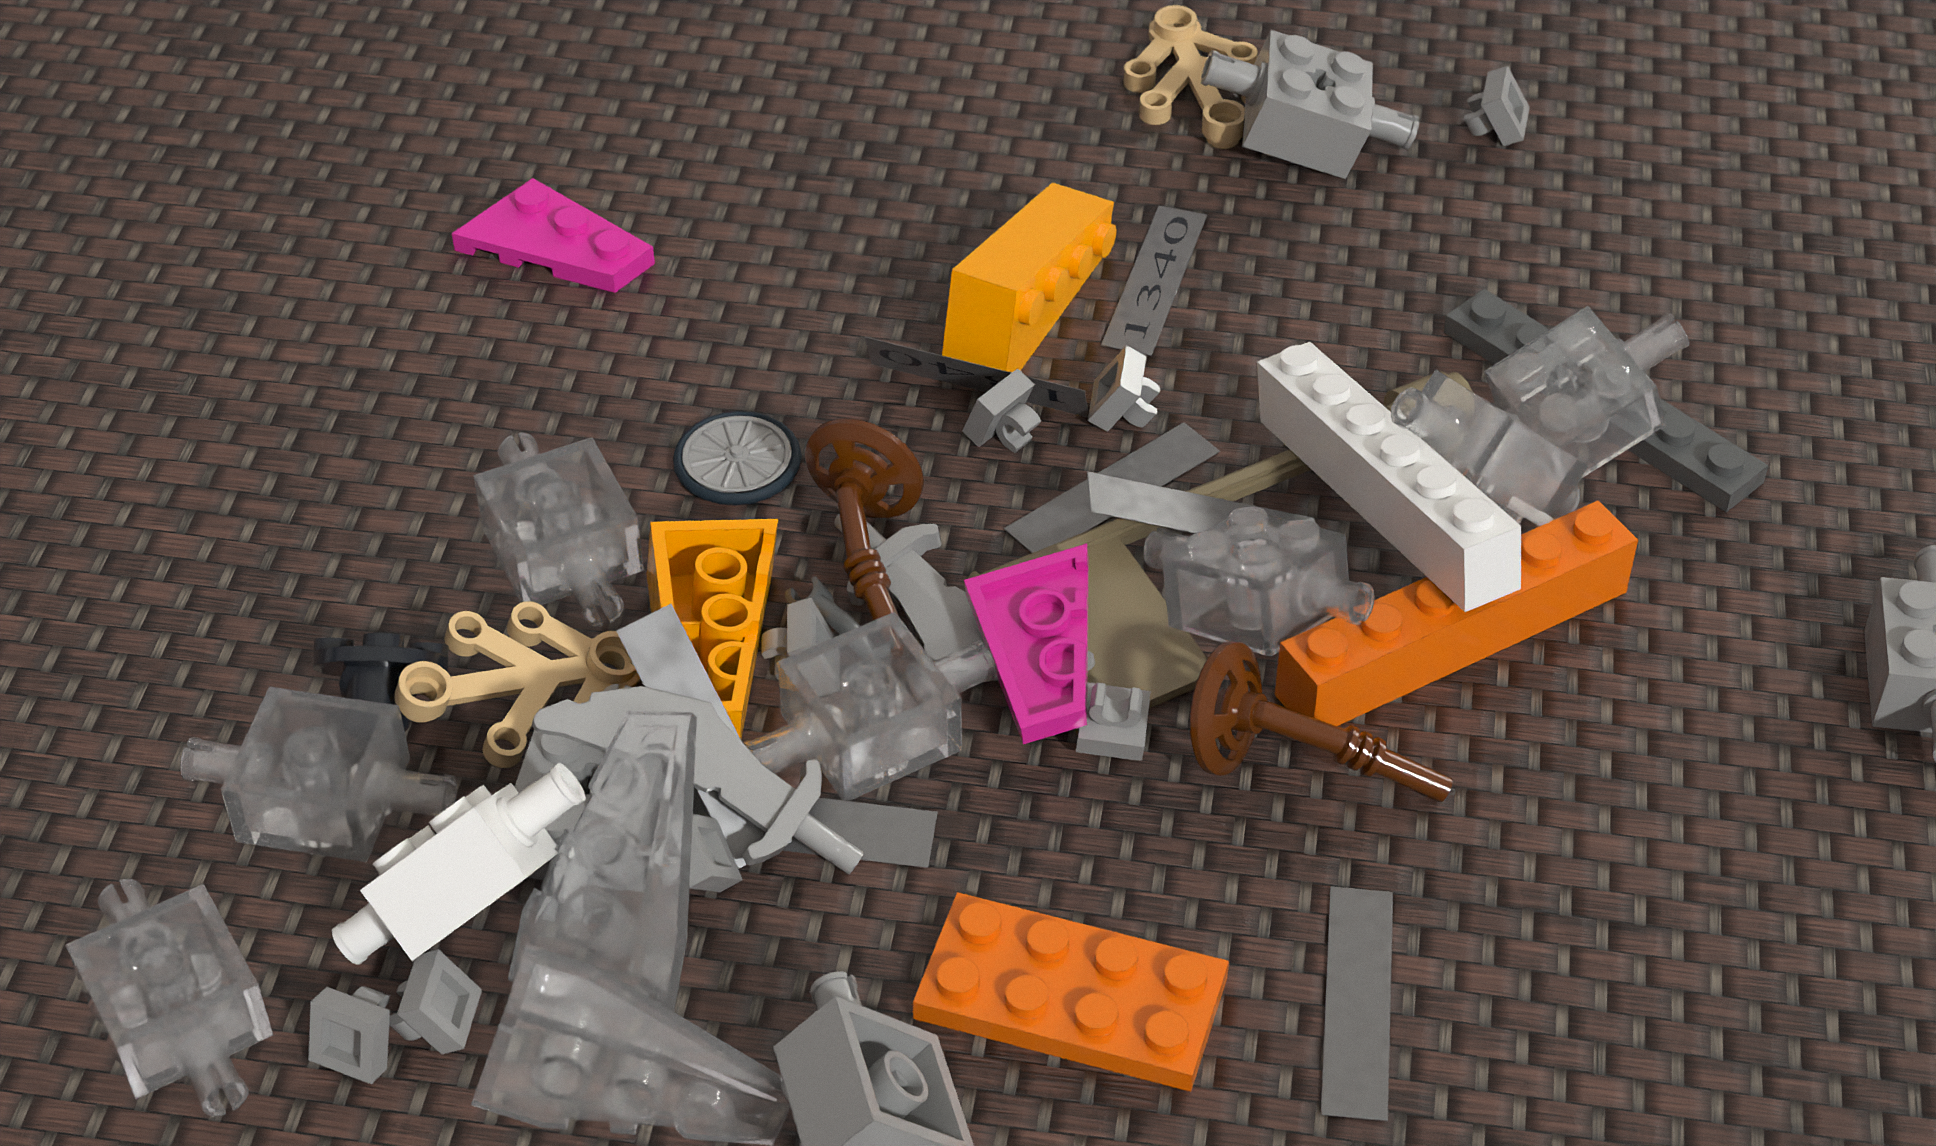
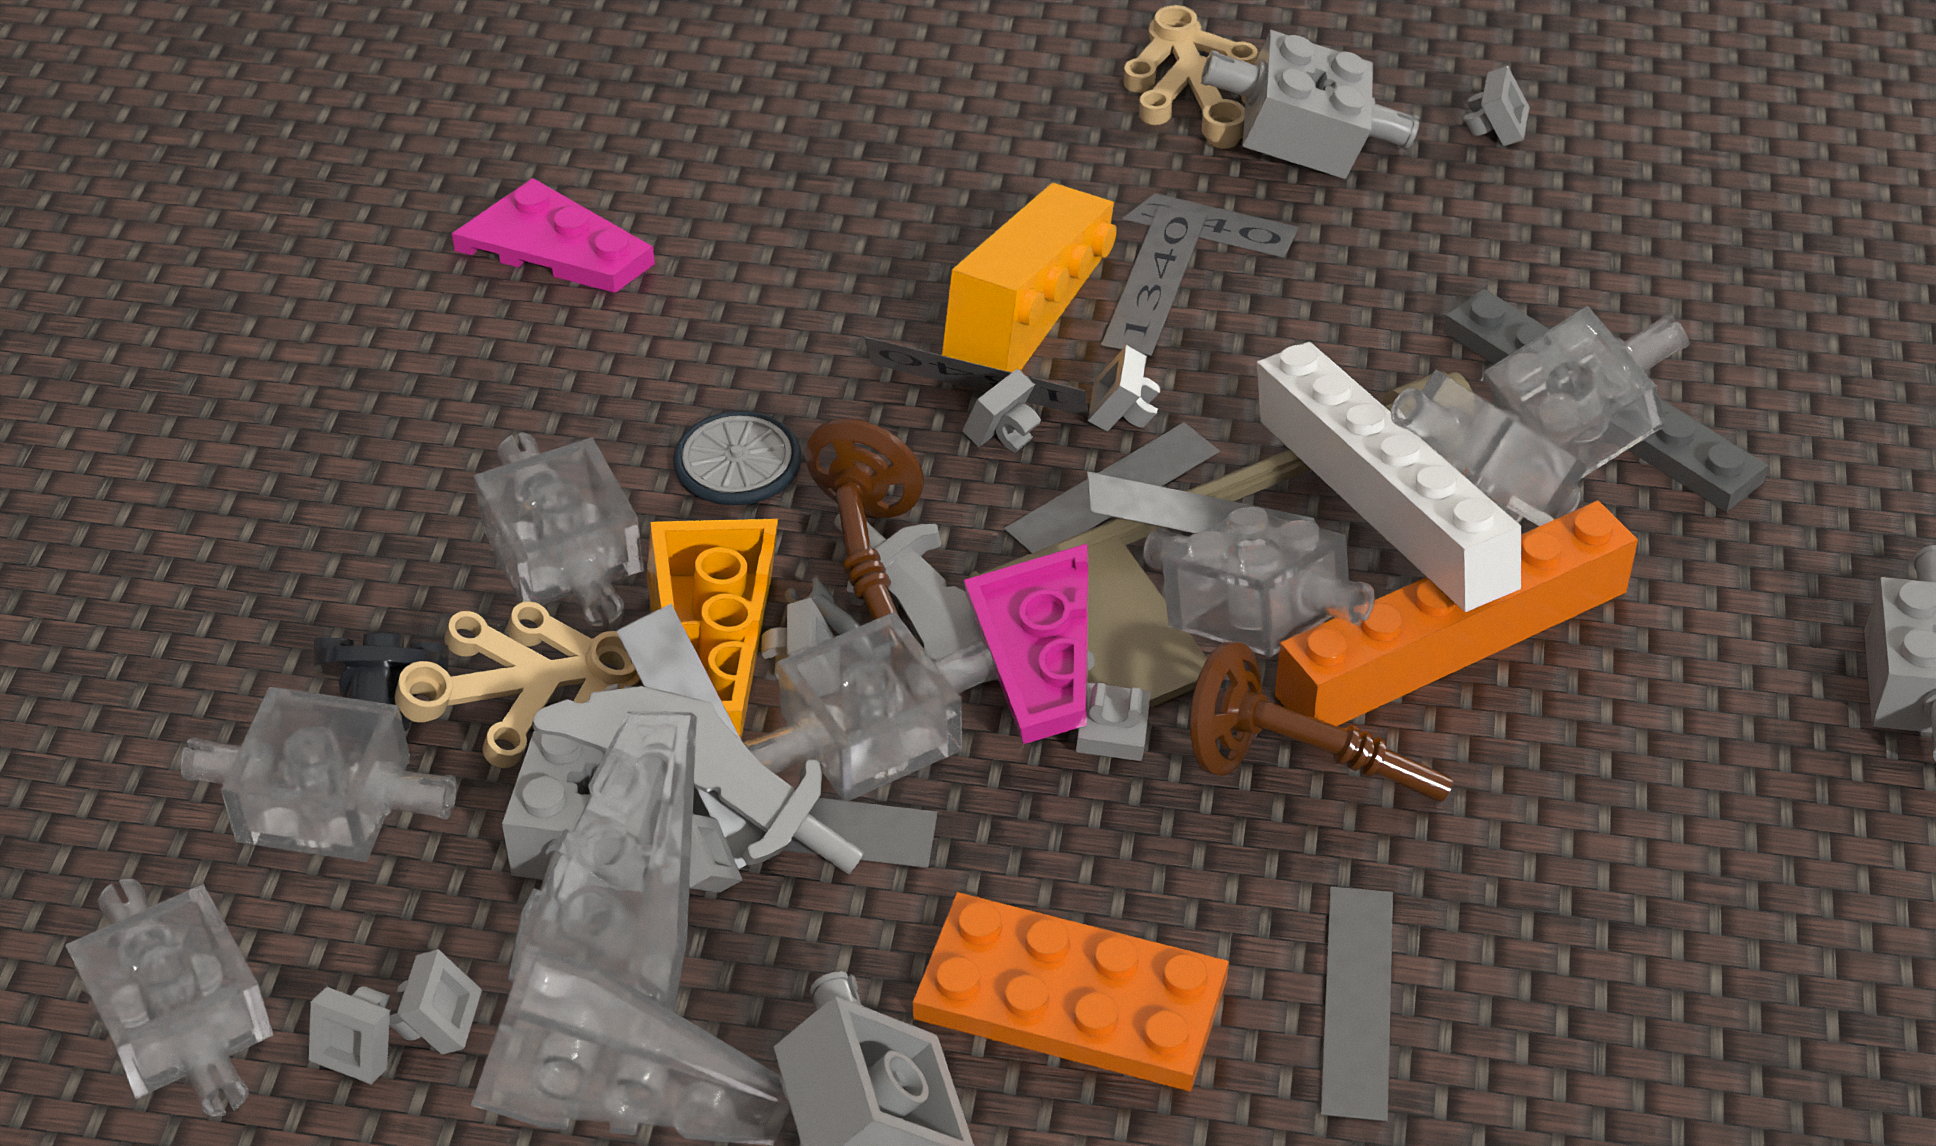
(447, 878): white brick -> none
(1225, 225): none -> flat silver sticker

